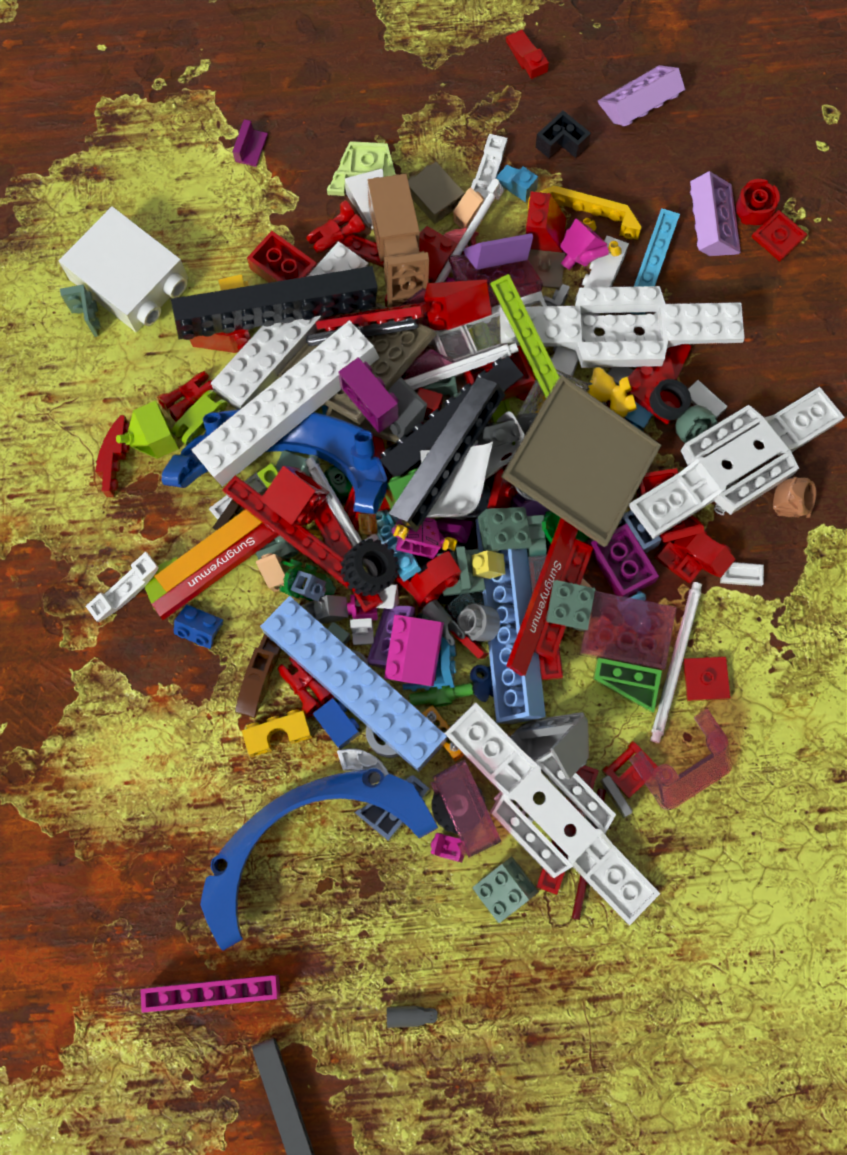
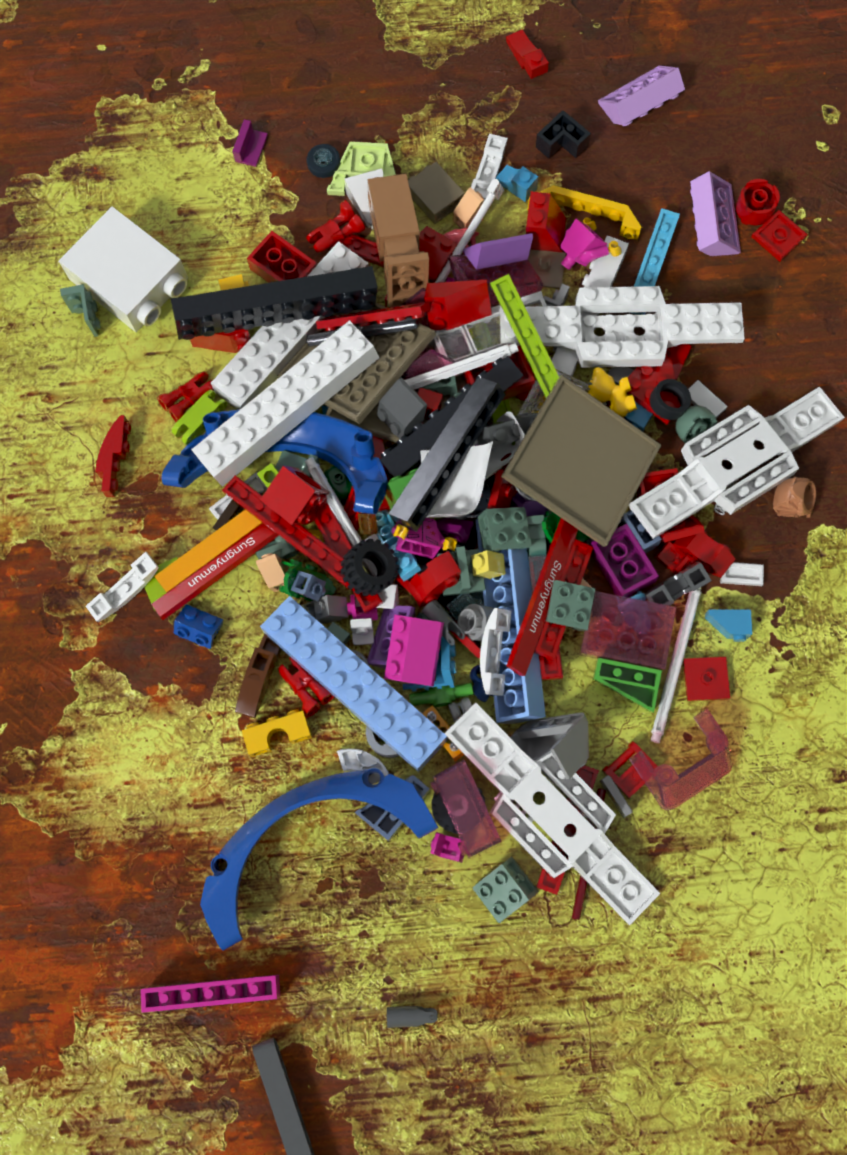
(149, 432): lime piece -> none
(323, 153): none -> black wheel
(336, 723): blue brick -> none
(369, 394): magenta brick -> none
(464, 705): none -> light grey wheel
(491, 651): none -> white slope
(679, 584): none -> dark grey arch
(731, 623): none -> dark azure slope

